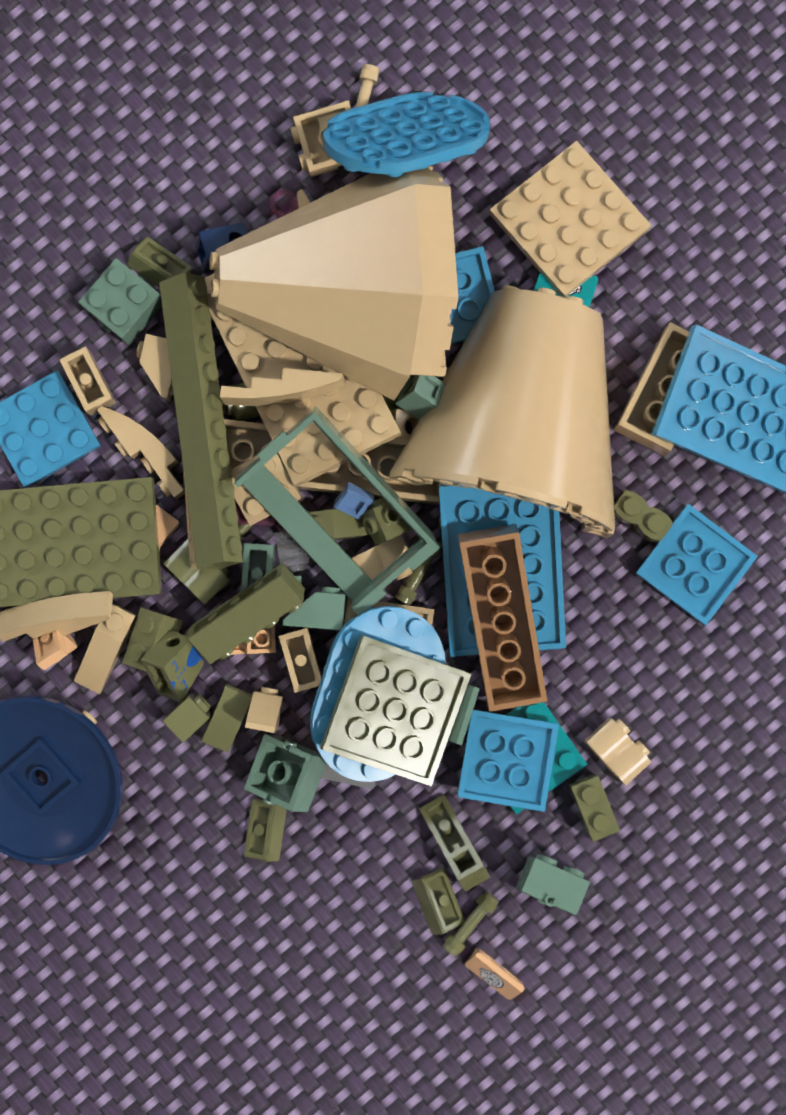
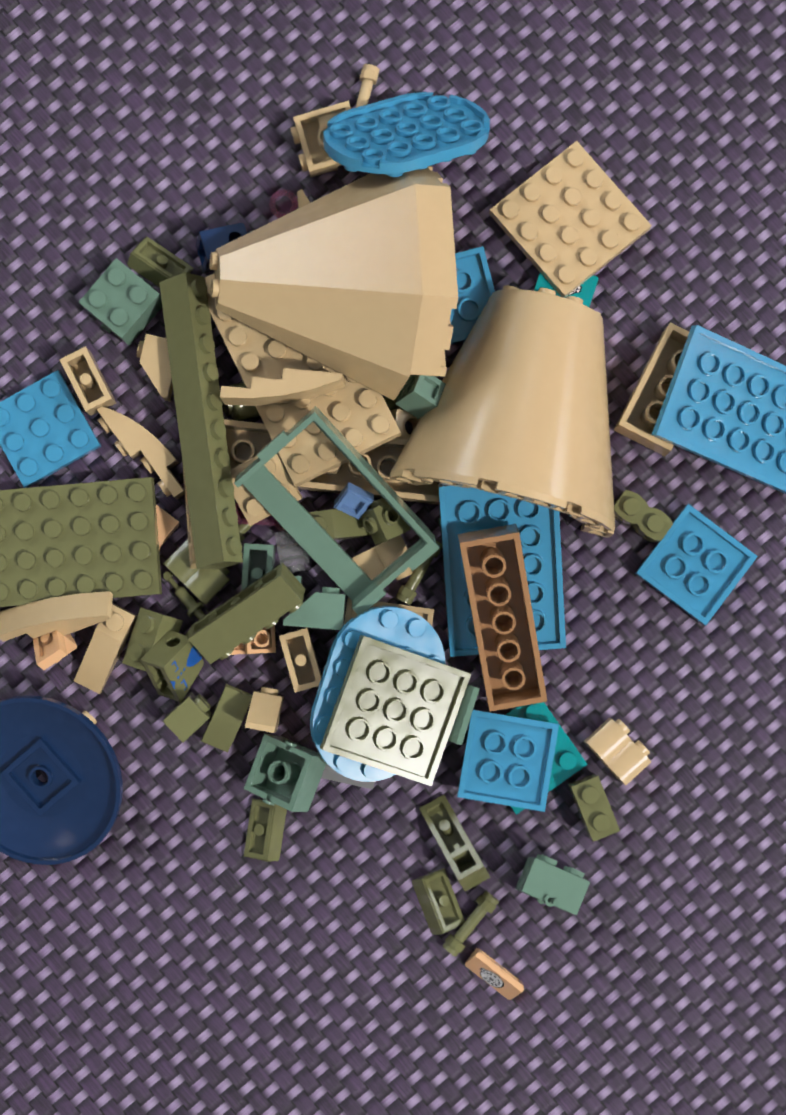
(185, 597): none -> olive piece

